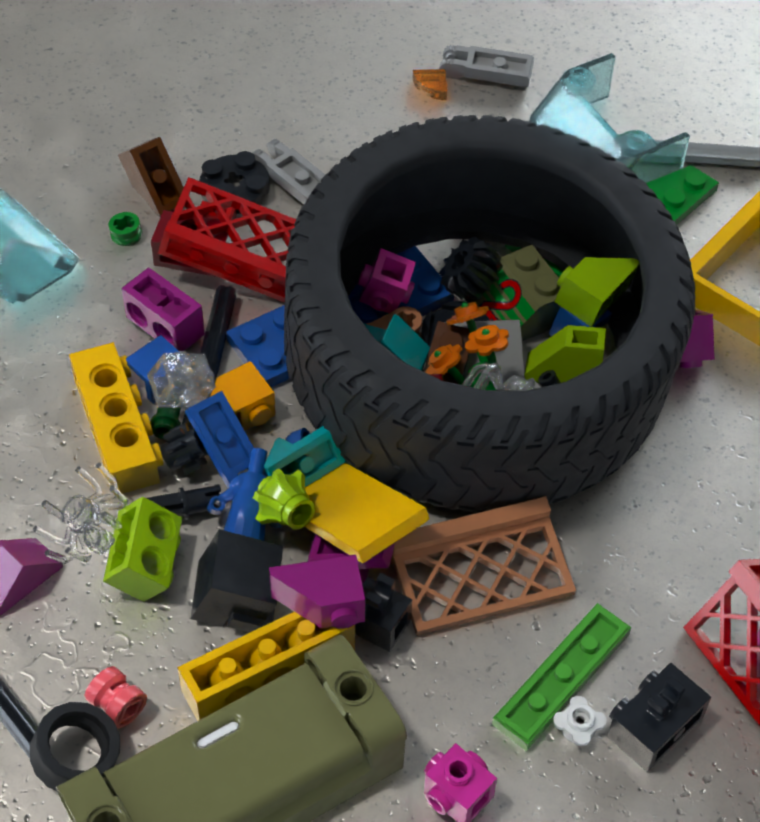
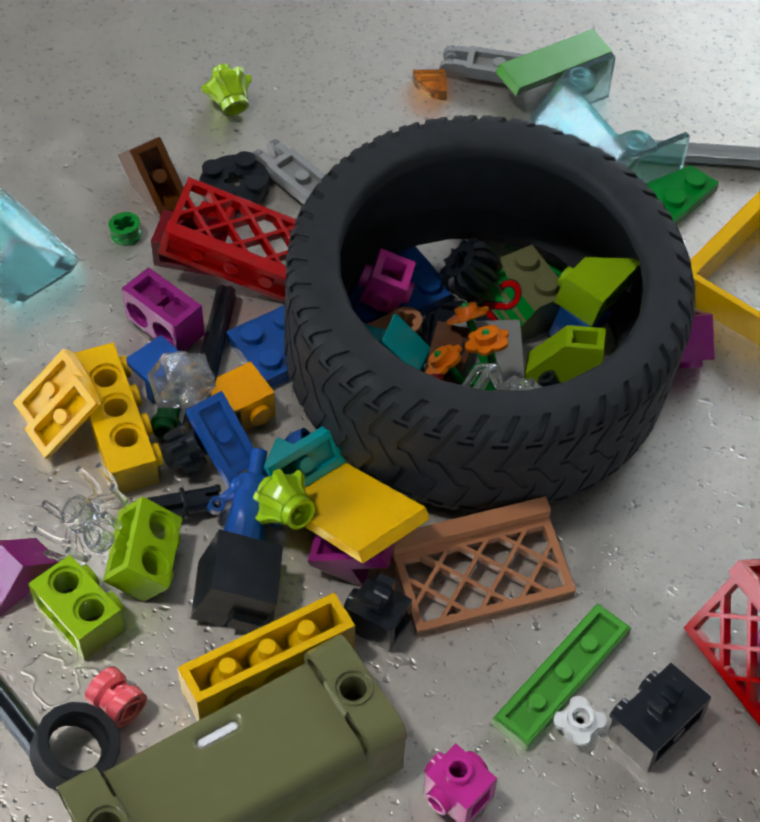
(57, 402): none -> yellow slope
(72, 609): none -> lime brick
(228, 88): none -> lime rock
(321, 591): magenta slope -> none
(551, 61): none -> bright green tile

